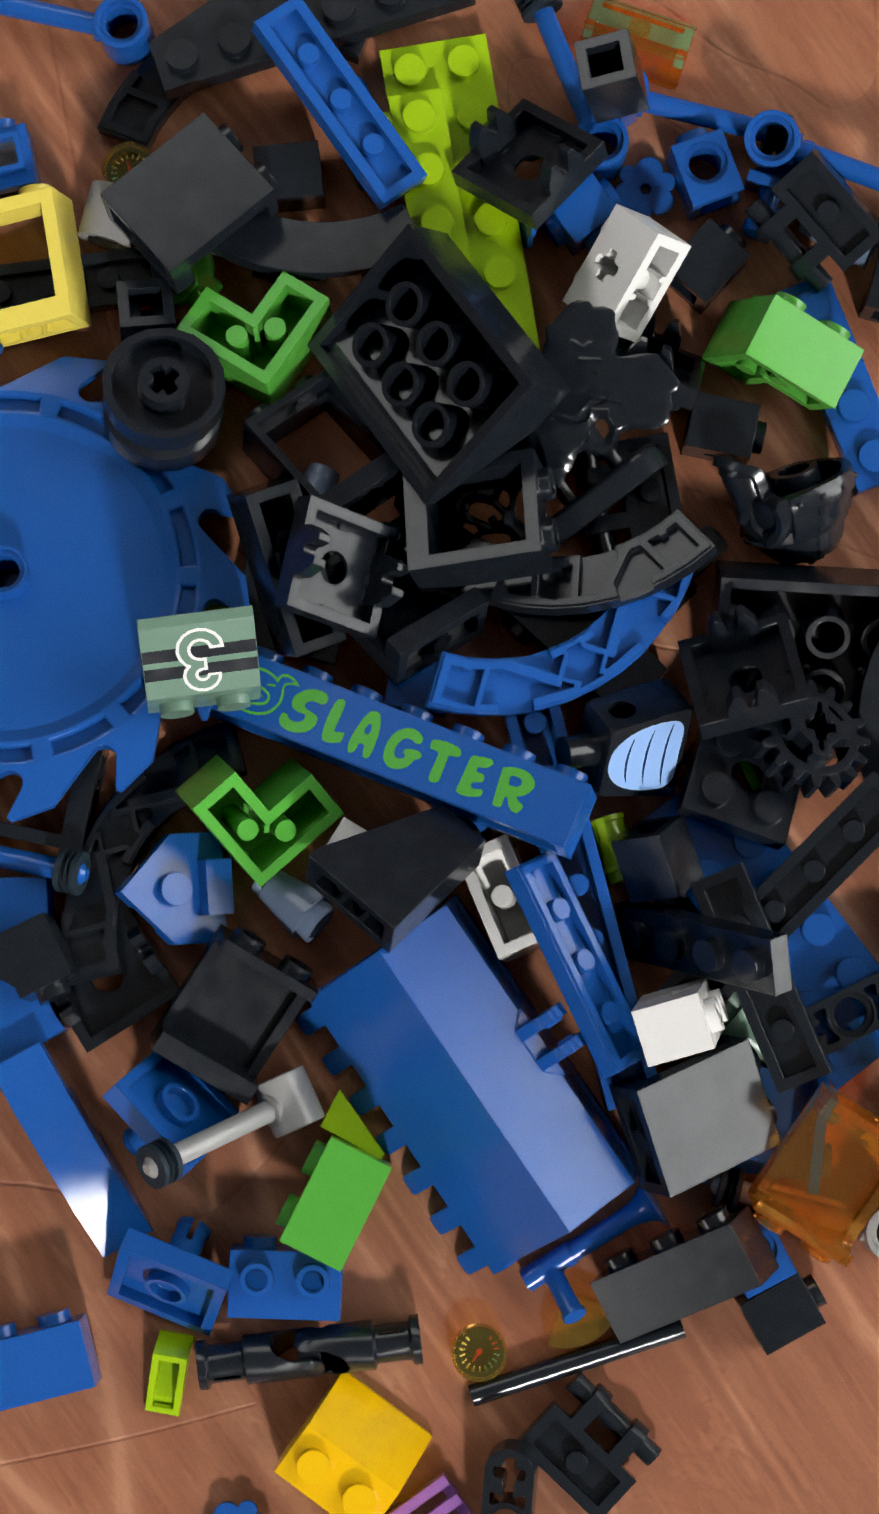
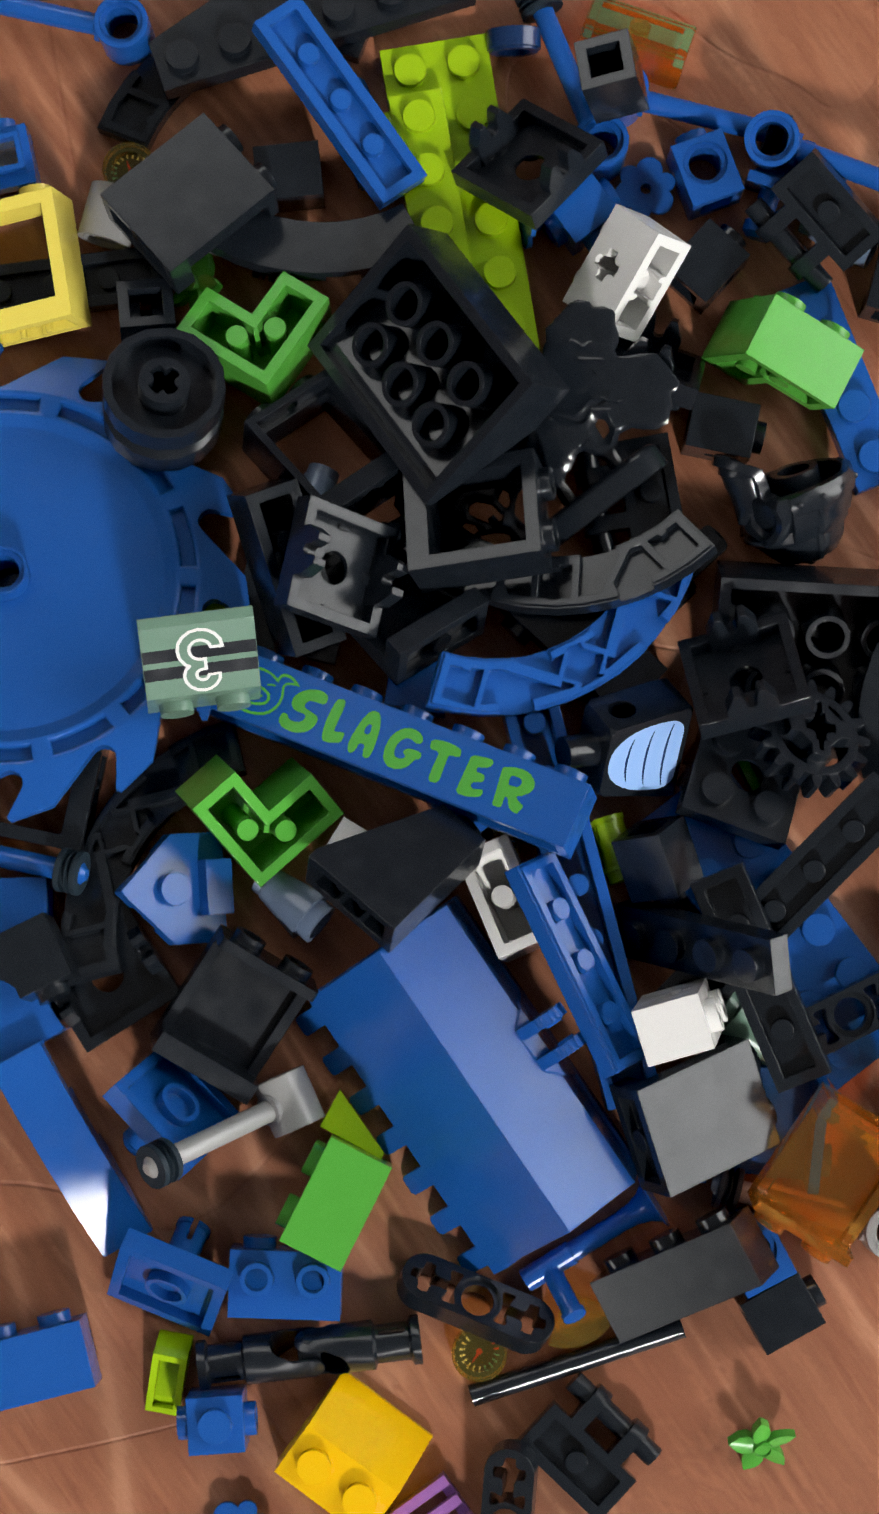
(217, 1420): none -> blue brick
(496, 1293): none -> black beam
(513, 40): none -> dark blue tile
(760, 1443): none -> bright green plant

